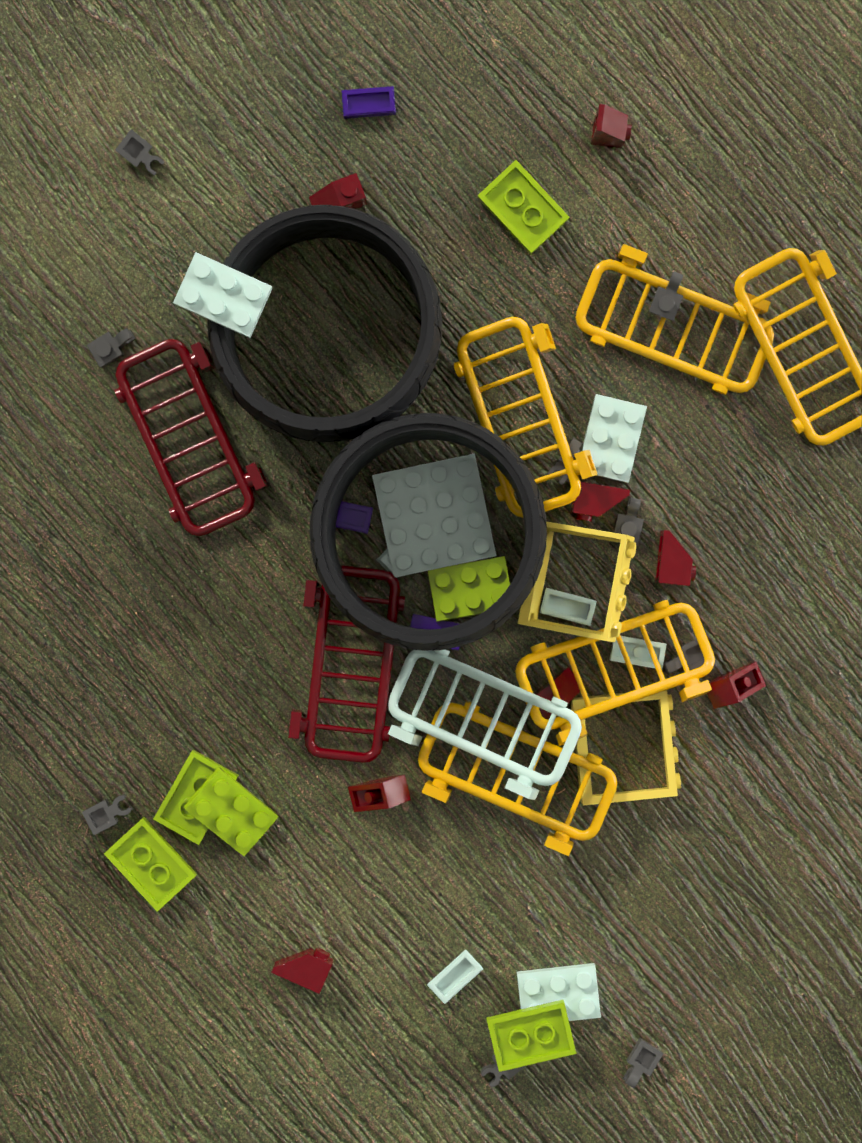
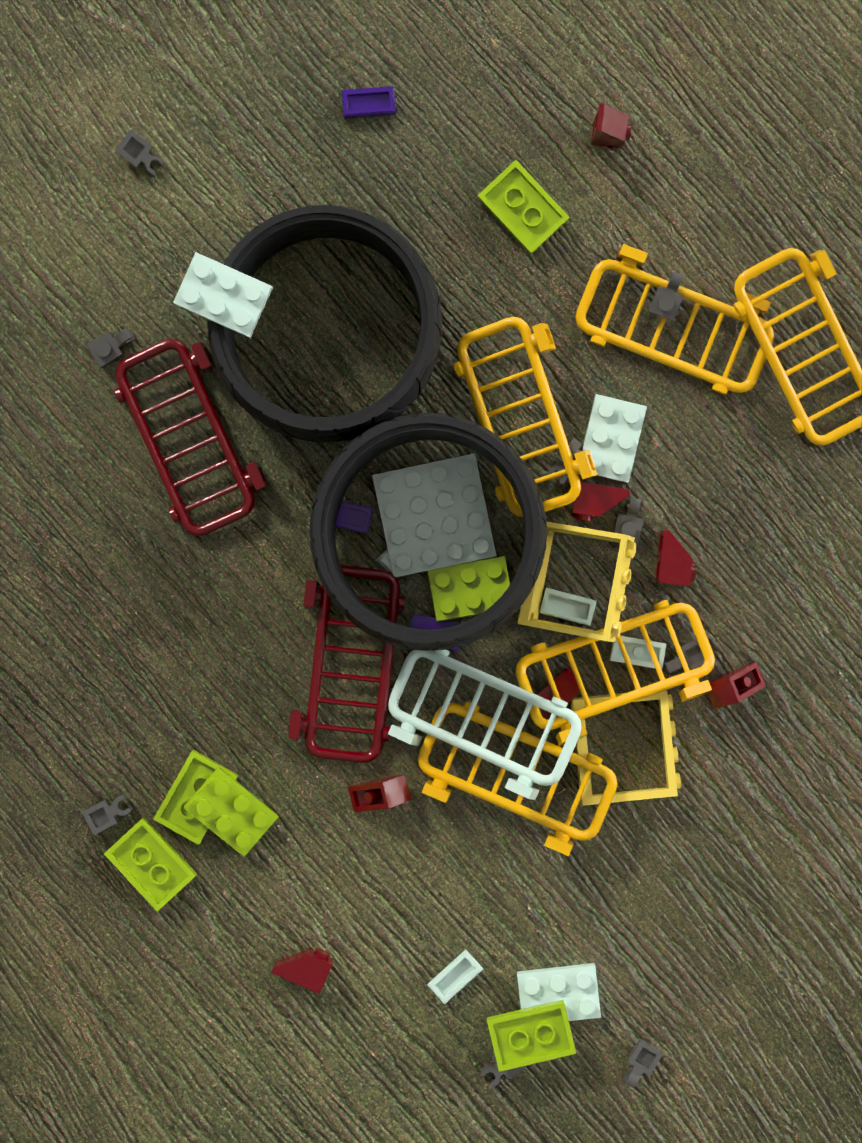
(342, 192): dark red slope -> none

